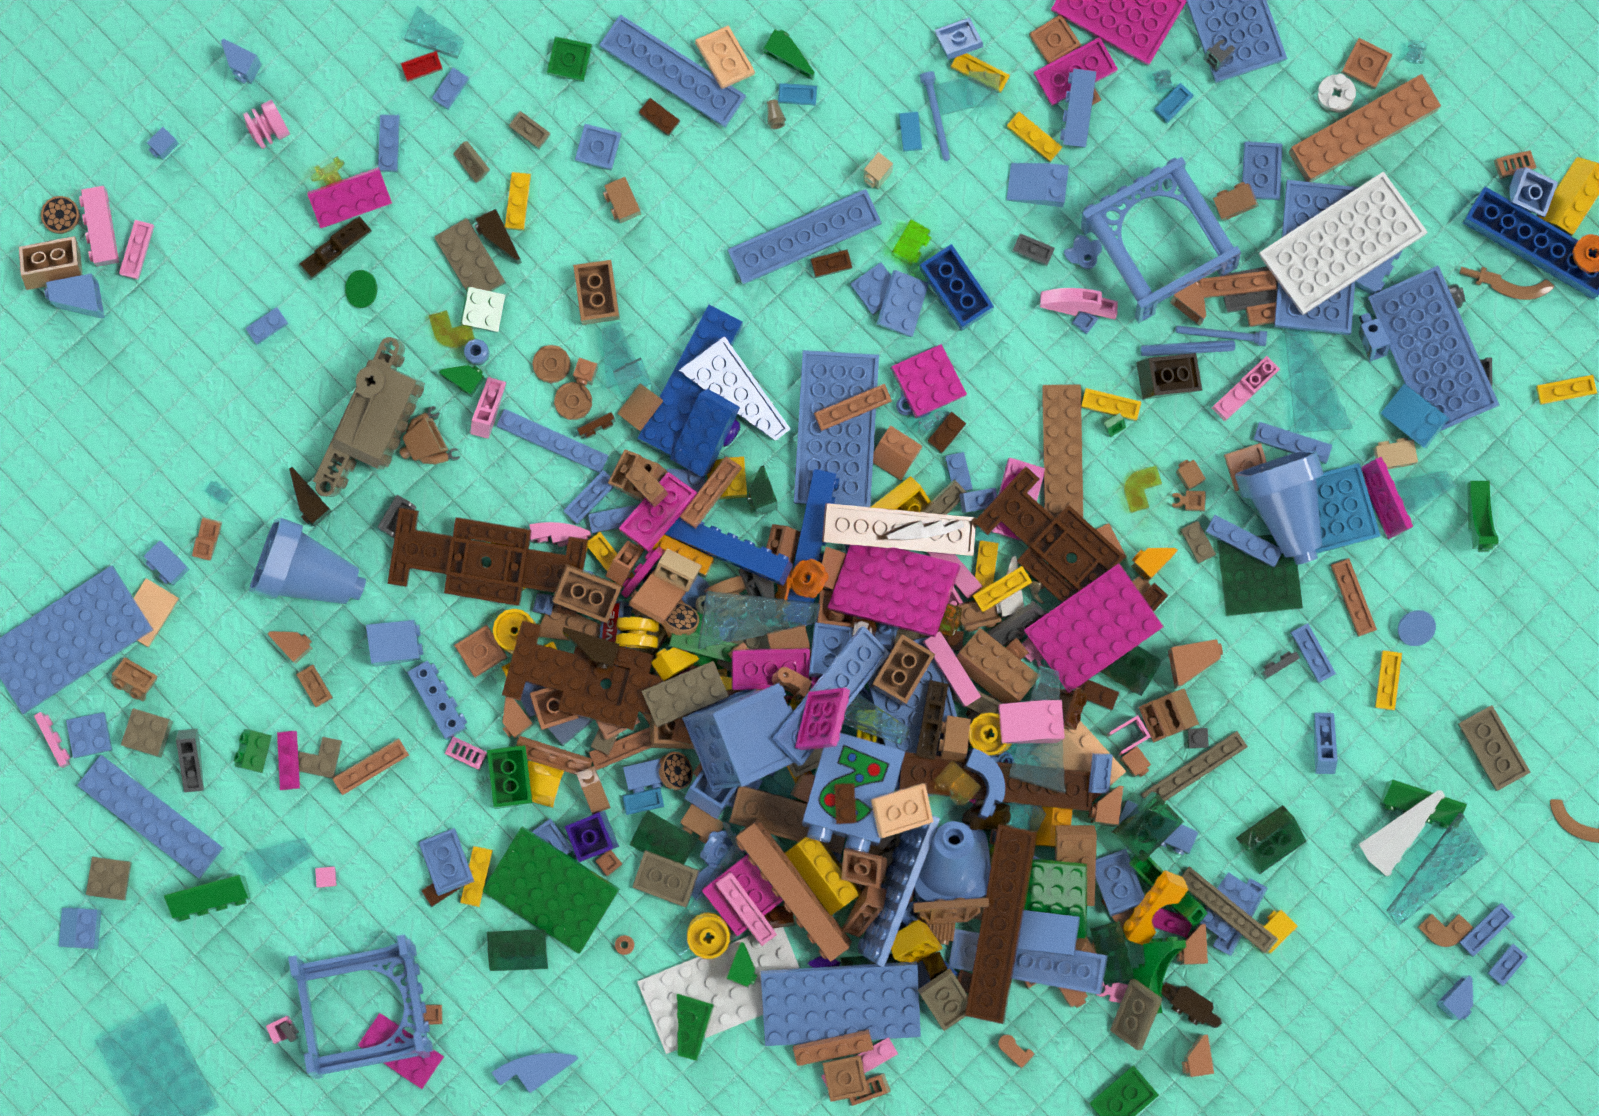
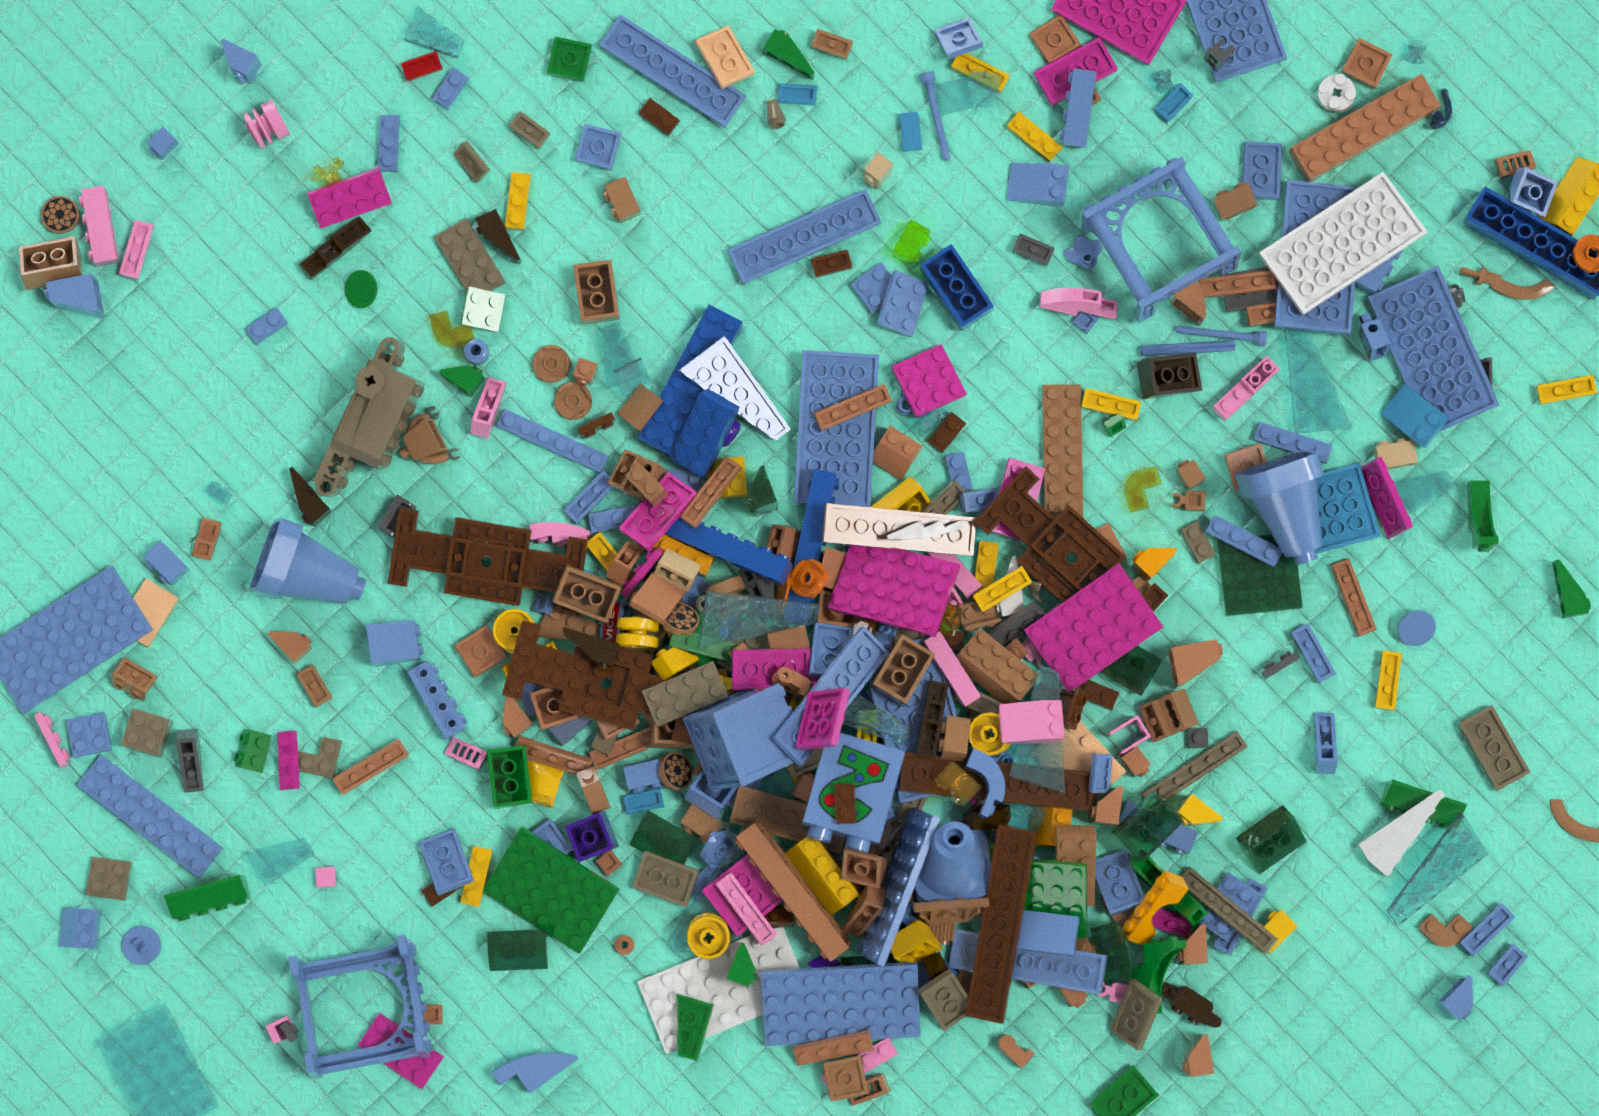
(141, 945): none -> medium blue piece
(832, 44): none -> medium nougat plate
(901, 810): light nougat tile -> none
(1196, 812): none -> yellow slope
(1437, 117): none -> dark blue piece
(1571, 596): none -> green slope

